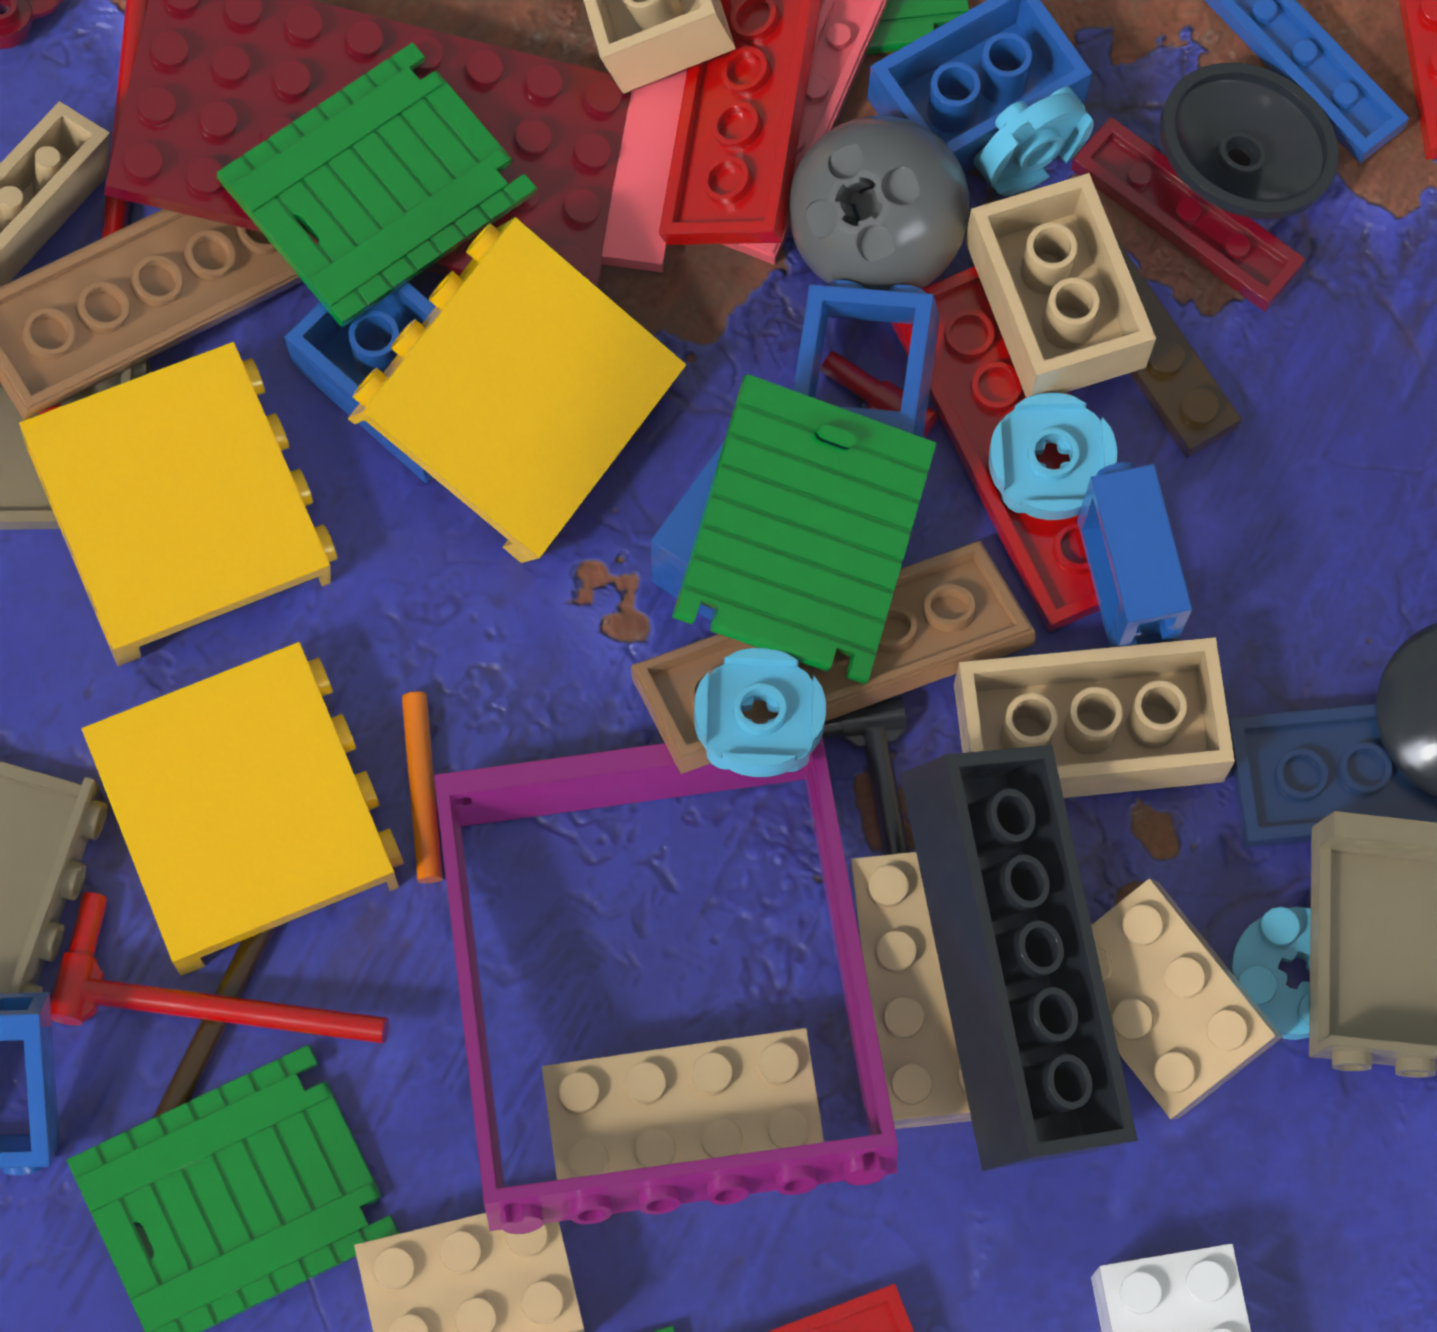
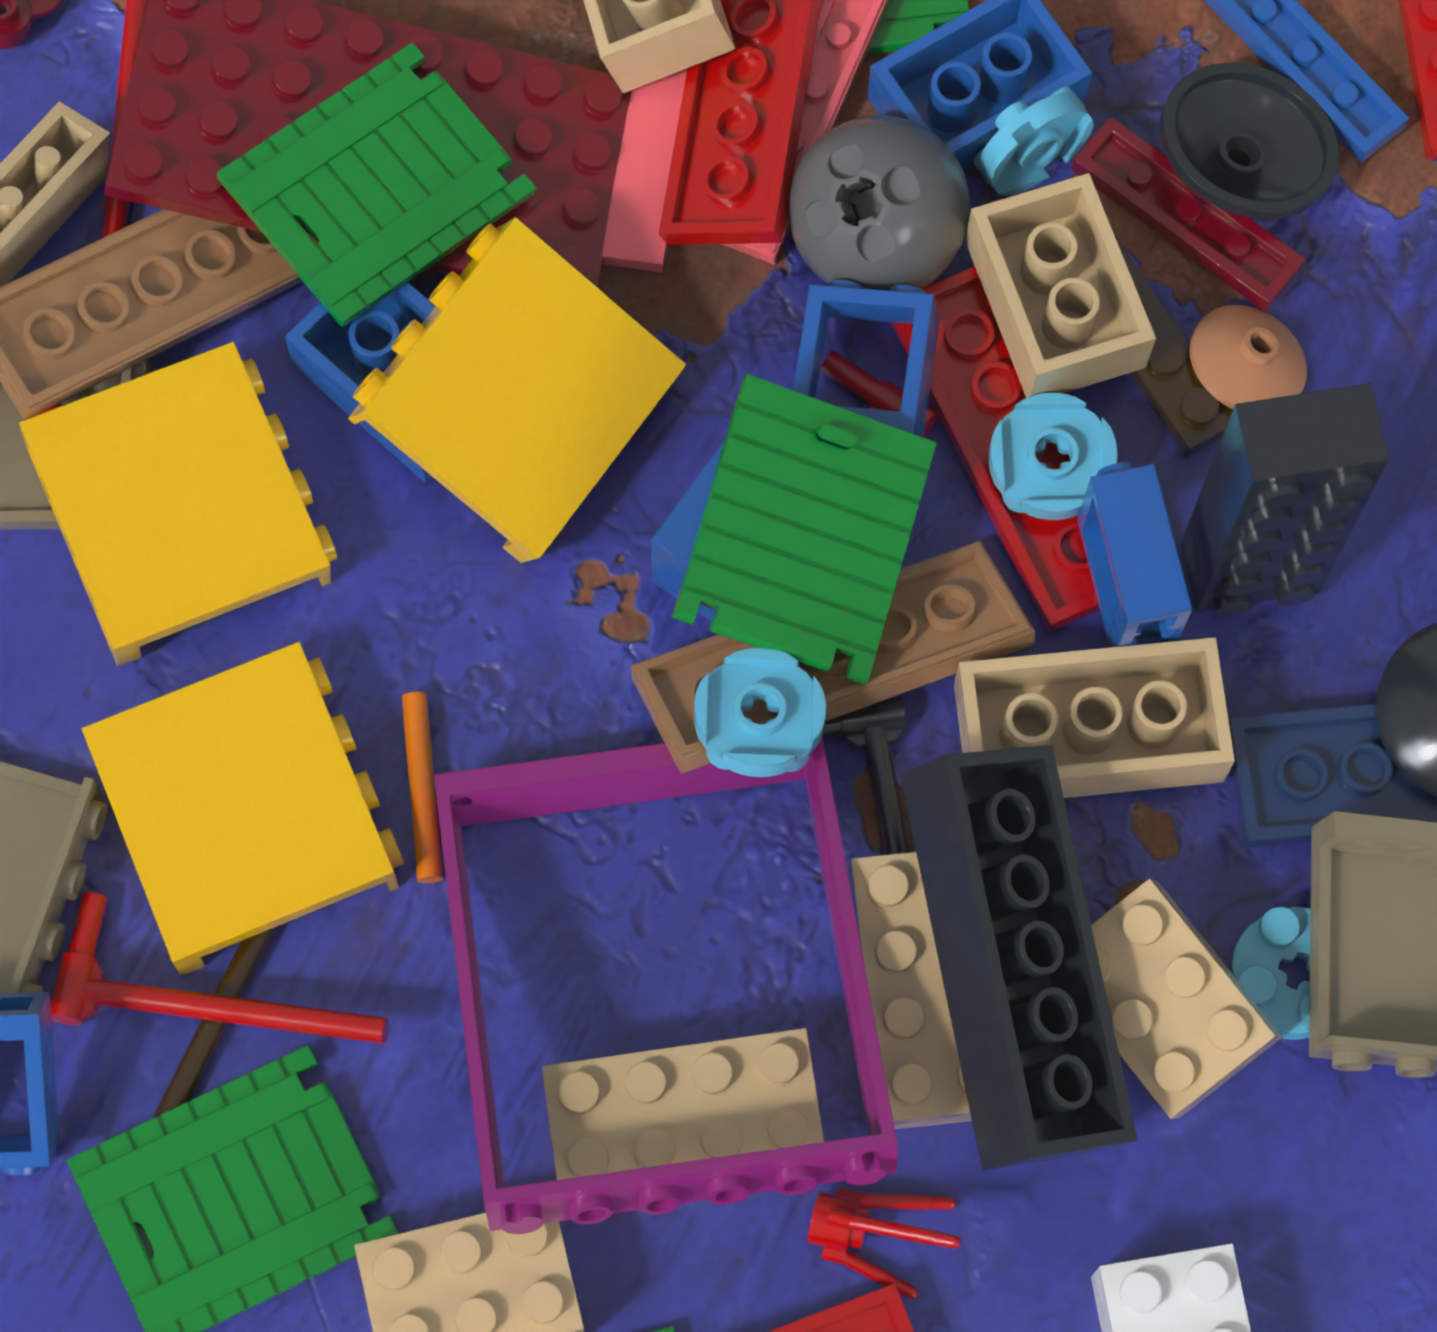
(843, 1222): none -> red plant
(1246, 356): none -> nougat dish
(1282, 497): none -> black brick

